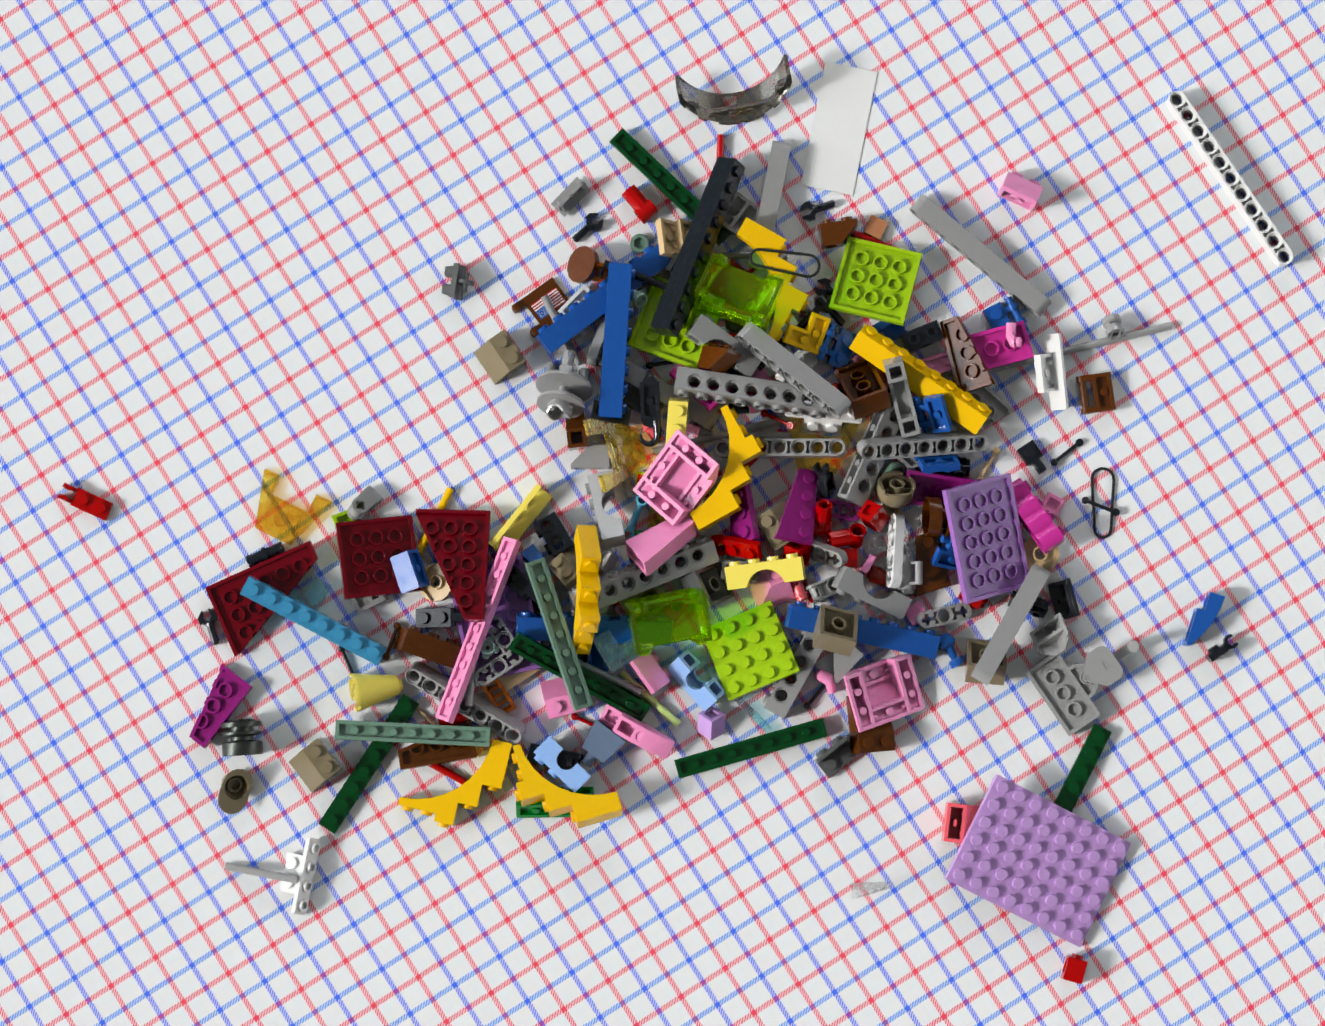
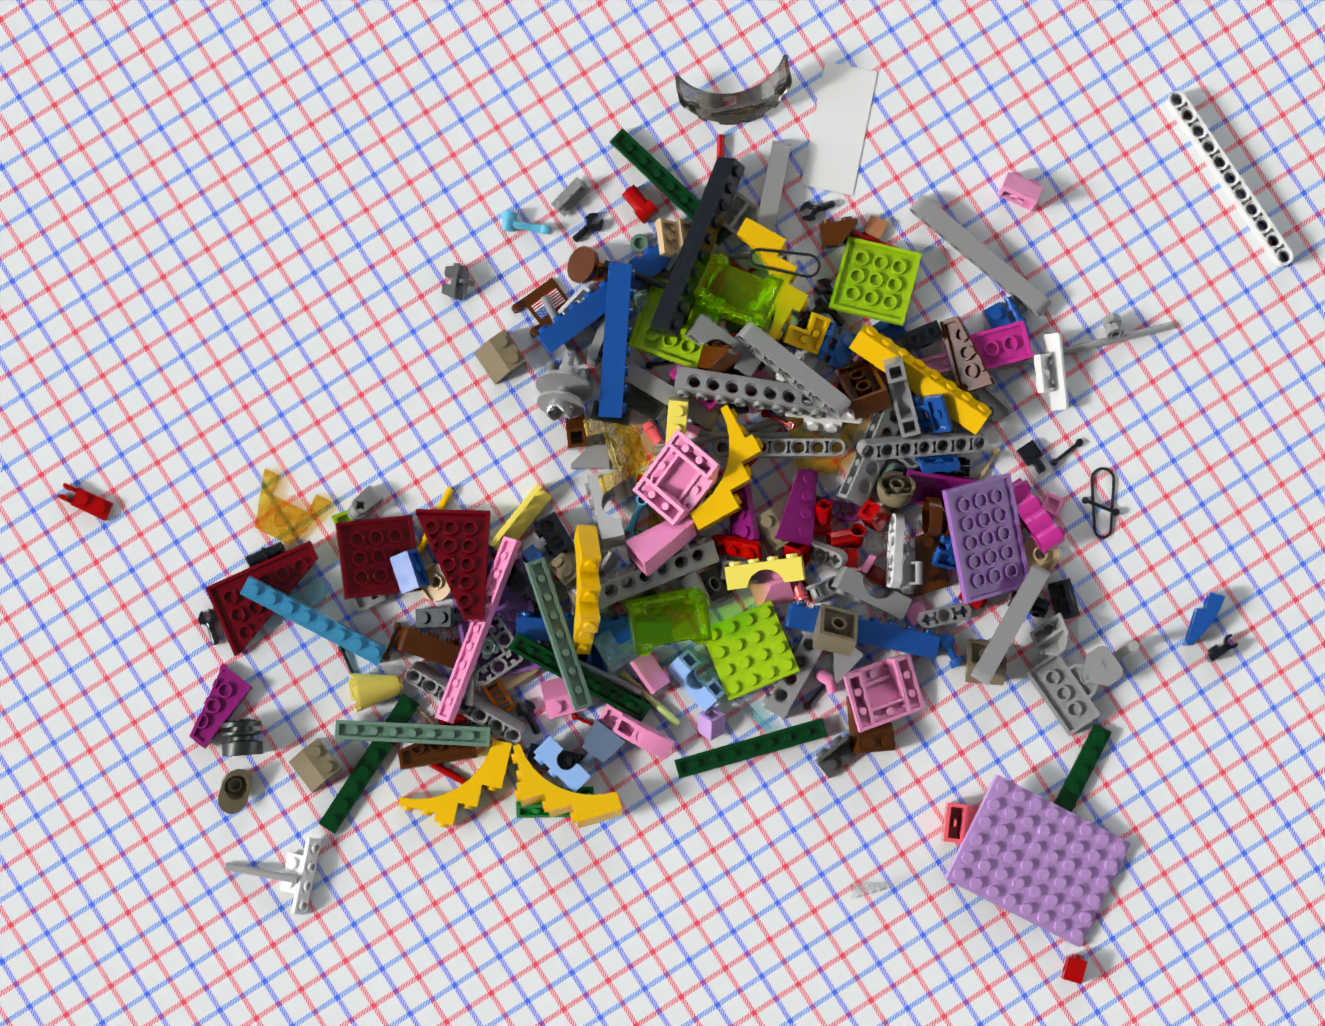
(510, 222): none -> medium azure brick
(529, 716): none -> black bar
(650, 408): black plate -> none
(826, 479): black plate -> none
(1011, 335): bright pink arm -> none
(1102, 393): reddish brown plate -> none

